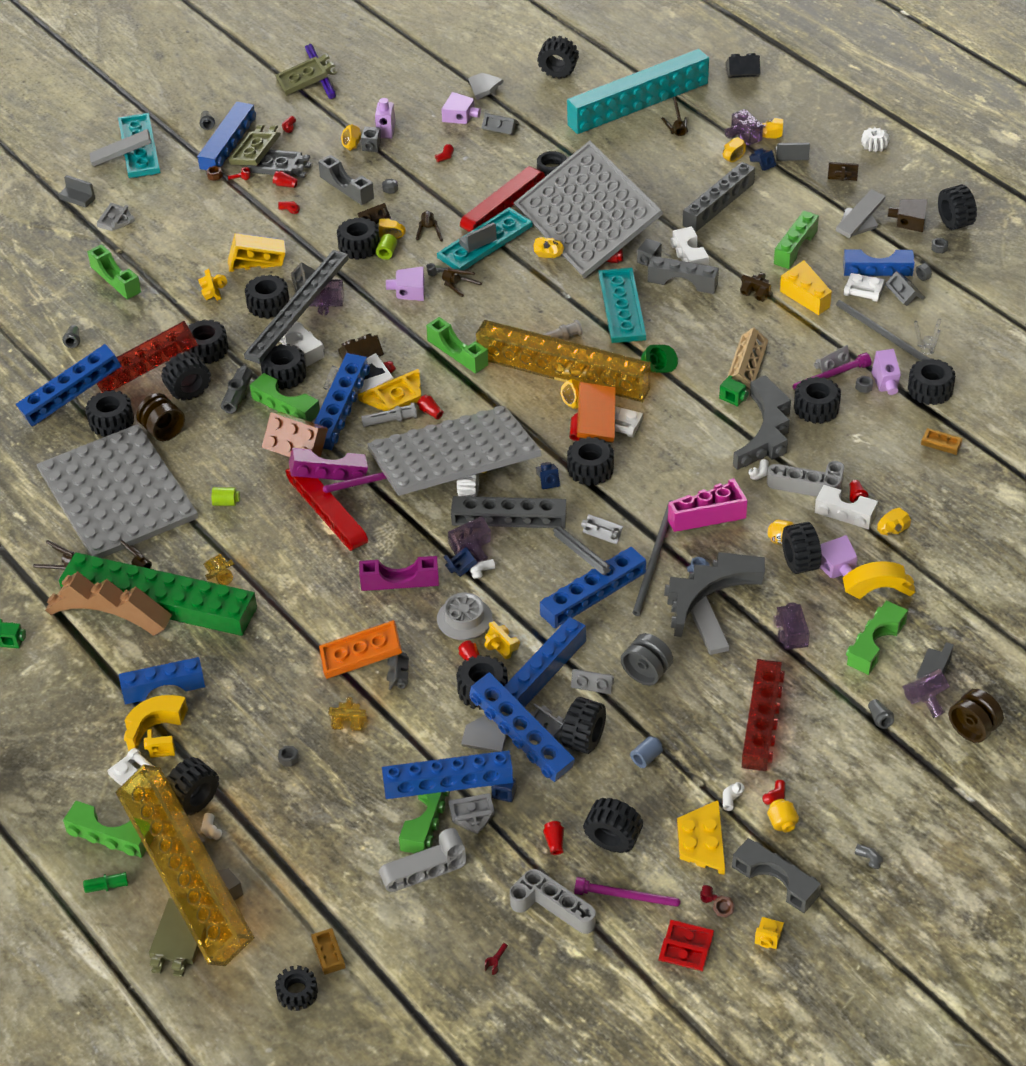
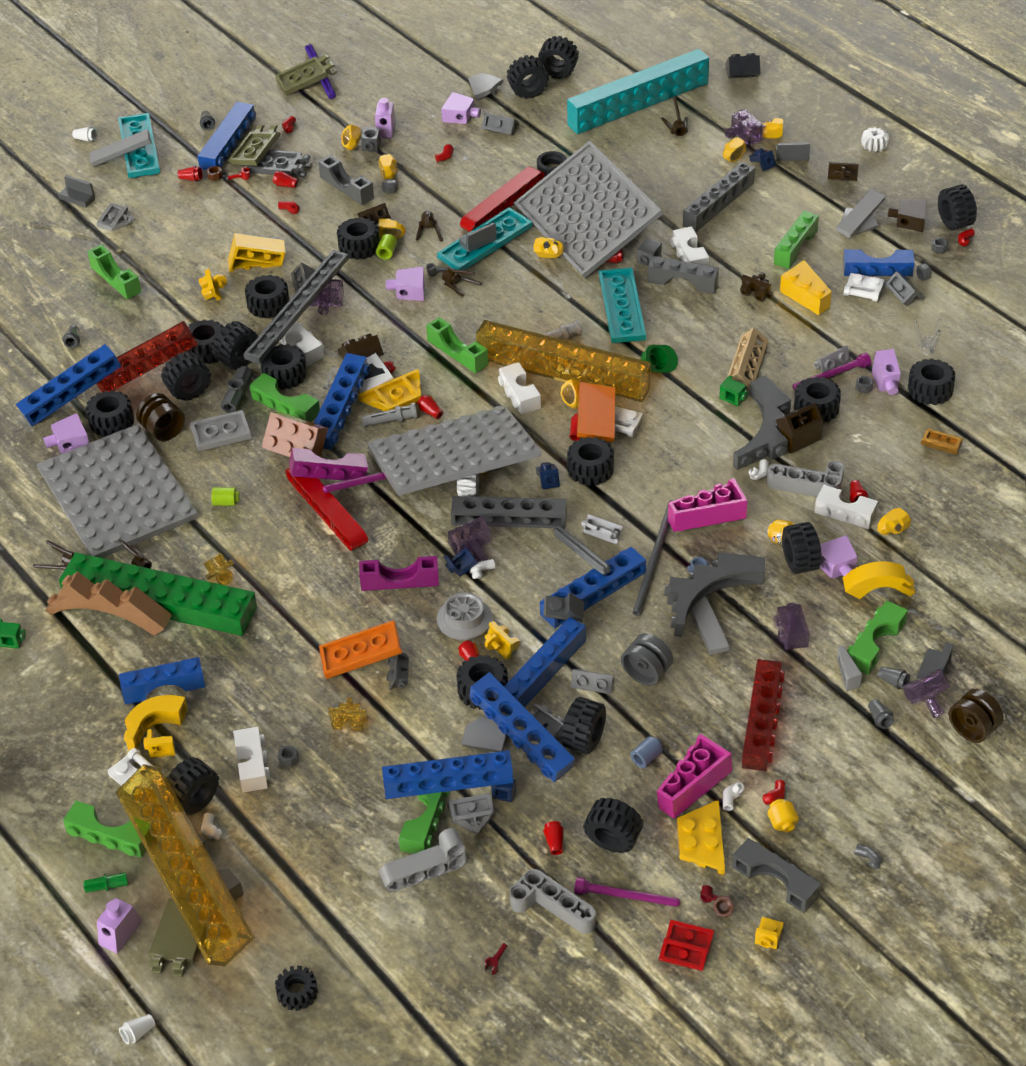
(67, 434): none -> lavender torso
(86, 134): none -> white cone
(117, 924): none -> lavender torso
(137, 1028): none -> white cone
(192, 173): none -> red cone
(220, 430): none -> light grey plate
(232, 344): none -> black tyre
(253, 772): none -> white arch
(328, 951): pearl gold plate -> none
(388, 166): none -> yellow rock
(514, 382): none -> white arch
(522, 68): none -> black tyre
(564, 607): none -> dark grey slope
(694, 776): none -> dark pink wedge
(801, 427): none -> dark brown slope
(850, 673): none -> light grey slope
(881, 331): dark grey piece -> none
(894, 677): none -> dark grey cone
(963, 237): none -> red arm

